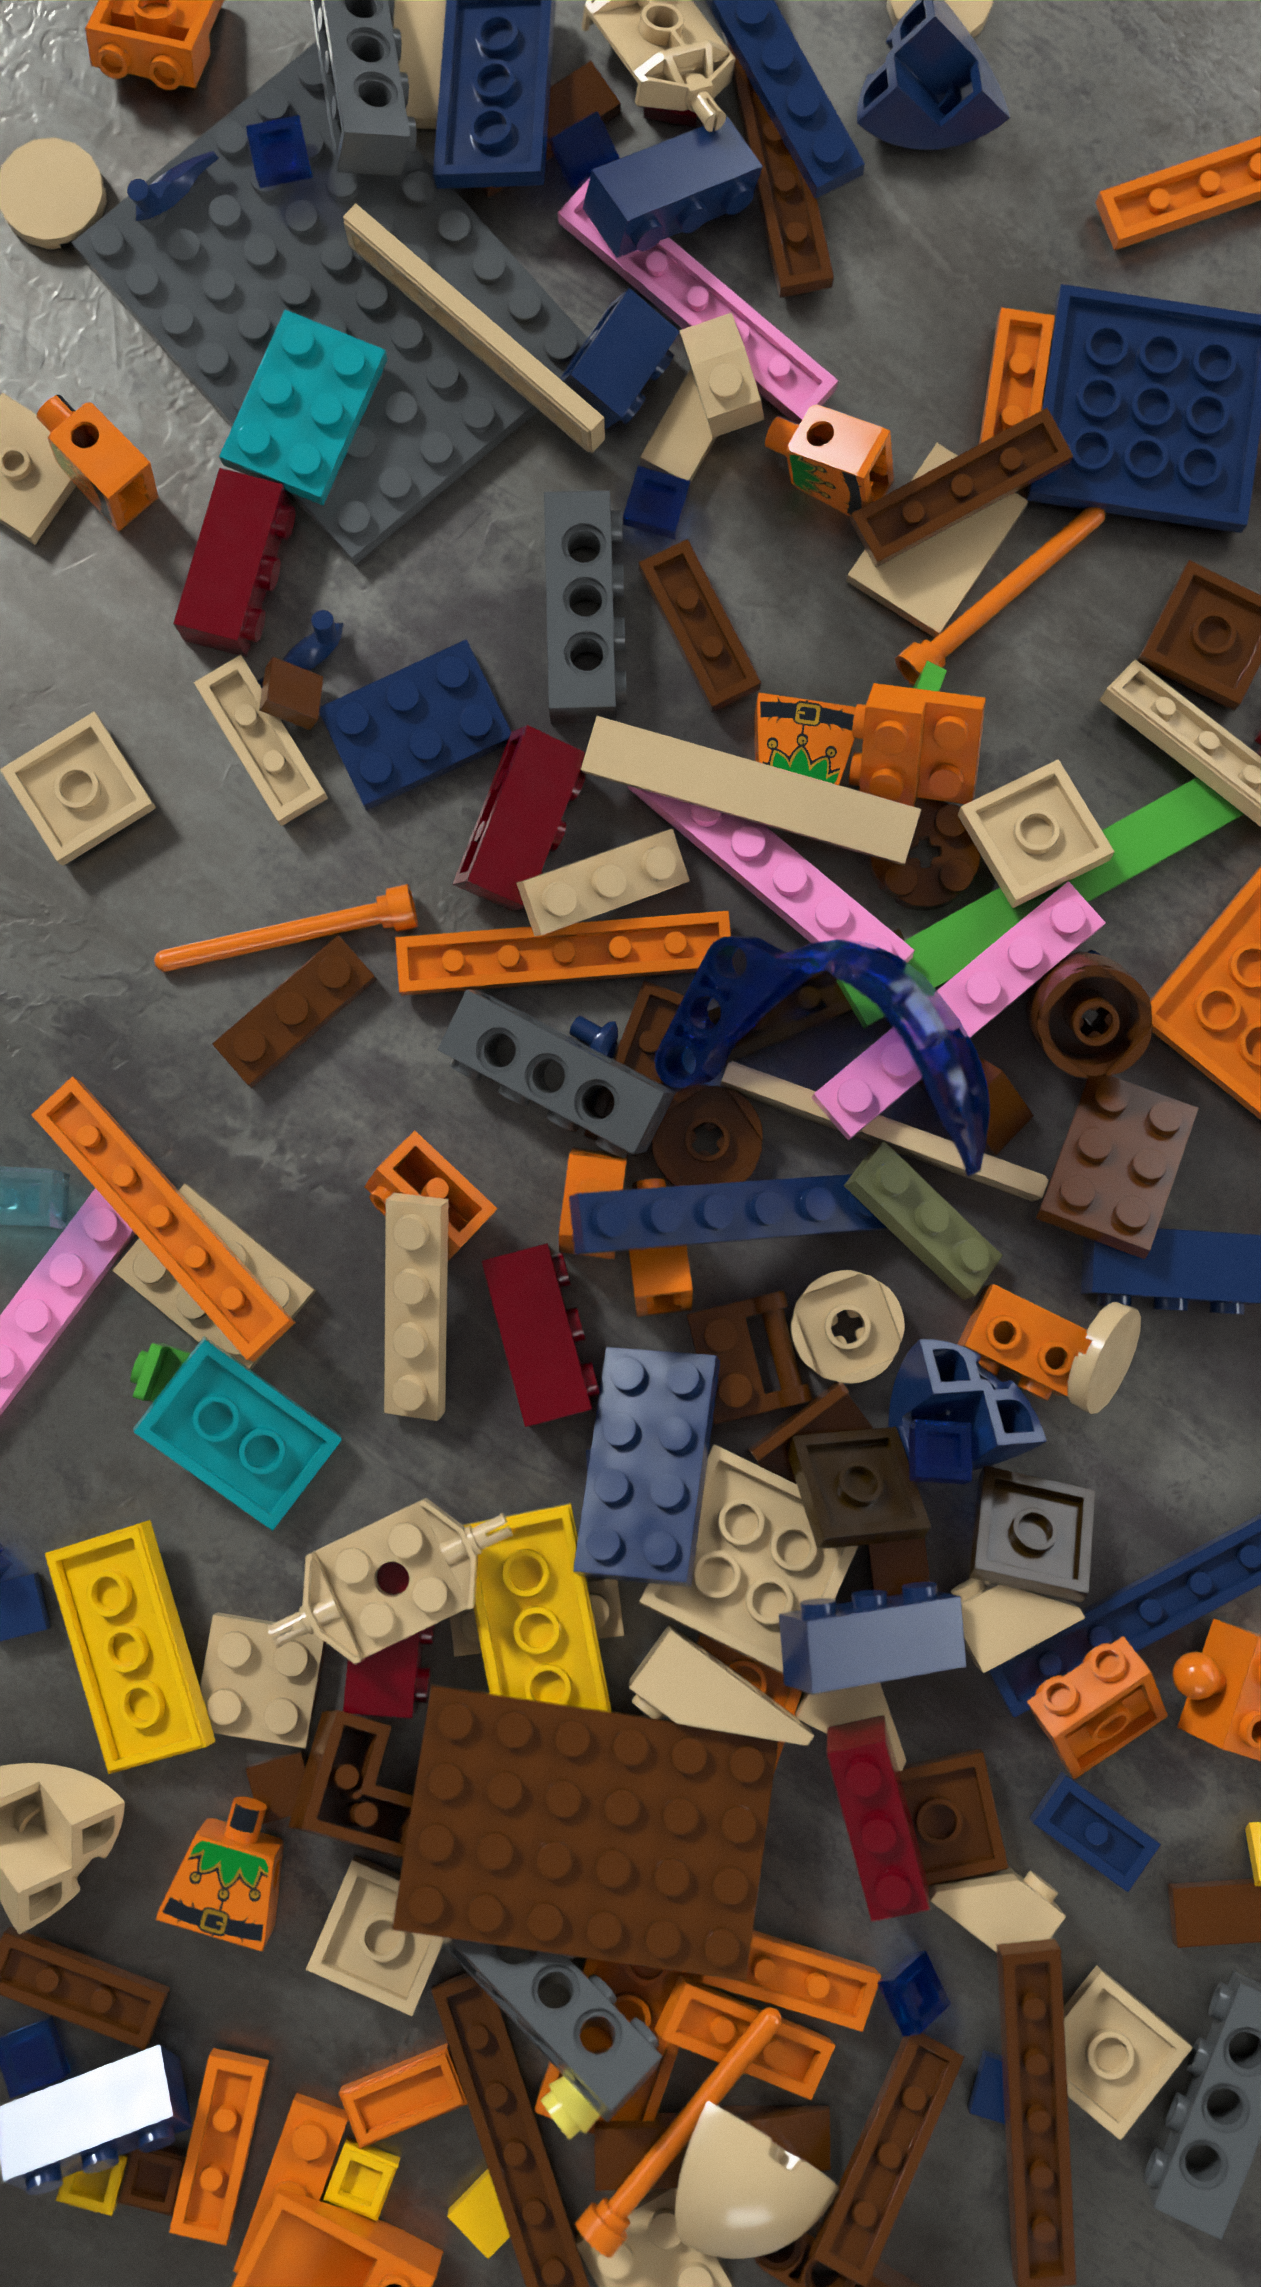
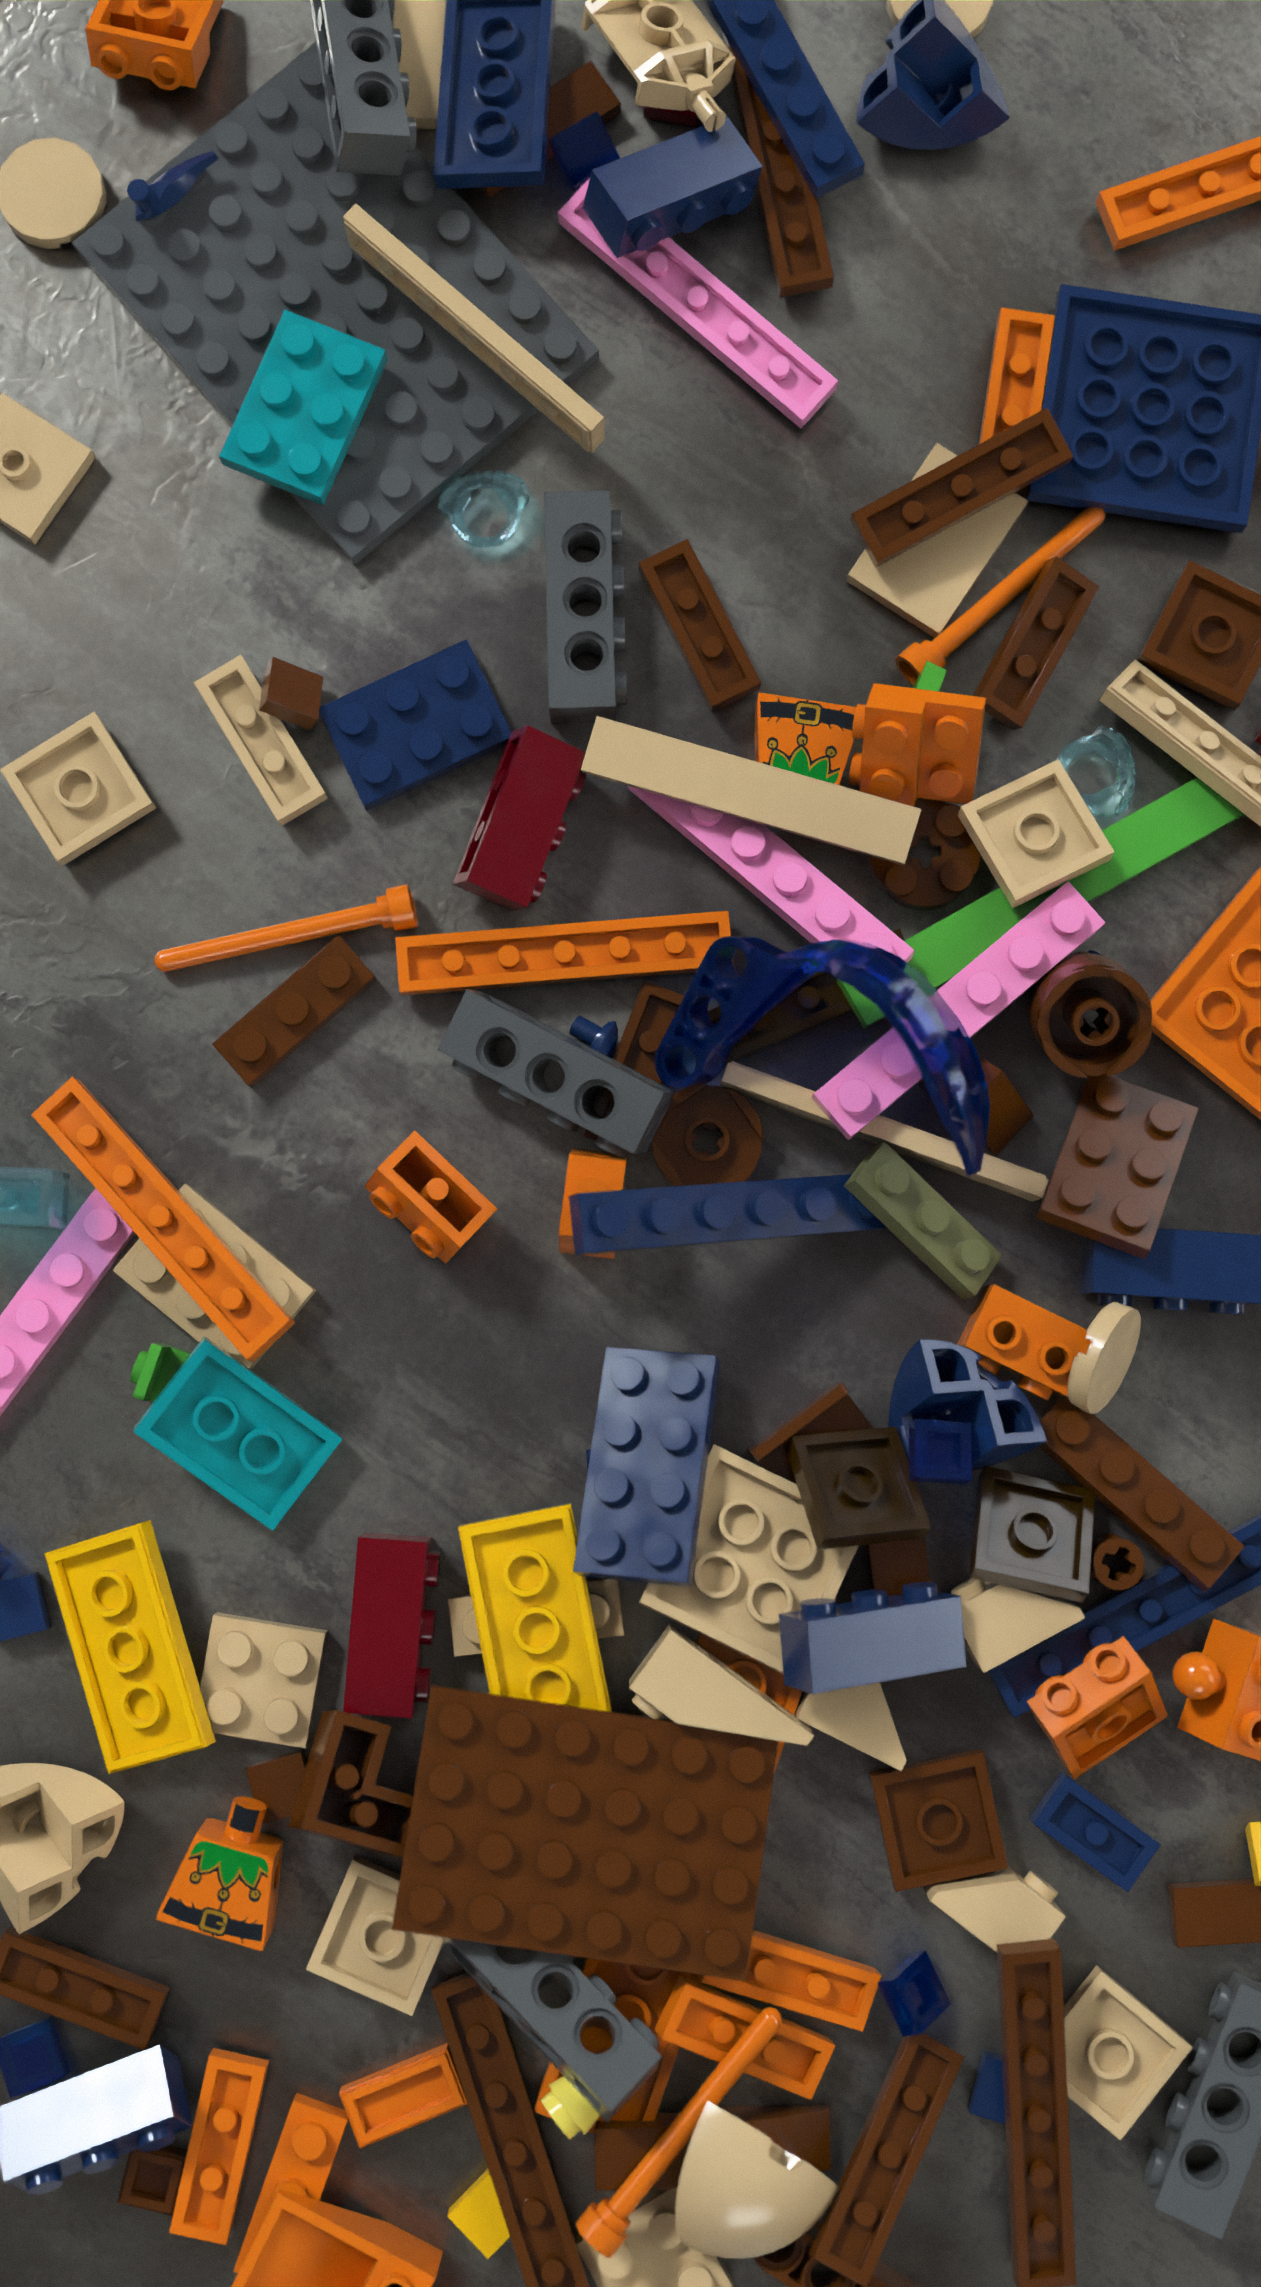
(94, 2190): yellow tile -> none
(99, 460): orange torso -> none
(234, 563): dark red brick -> none
(279, 151): clear blue plate -> none
(316, 646): dark blue bar -> none
(342, 1587): tan plate -> none
(362, 2179): yellow tile -> none
(415, 1305): tan plate -> none
(510, 491): none -> clear light blue piece
(540, 1334): dark red brick -> none
(603, 882): tan plate -> none
(620, 357): dark blue brick -> none
(656, 502): clear blue plate -> none
(660, 1274): orange torso -> none
(681, 436): tan tile -> none
(722, 375): tan slope -> none
(739, 1387): reddish brown plate -> none
(835, 457): orange torso -> none
(860, 1297): tan plate -> none
(877, 1818): dark red brick -> none
(1035, 642): none -> reddish brown plate
(1112, 746): none -> clear light blue piece
(1132, 1564): none -> reddish brown bush
(1138, 1494): none -> reddish brown plate

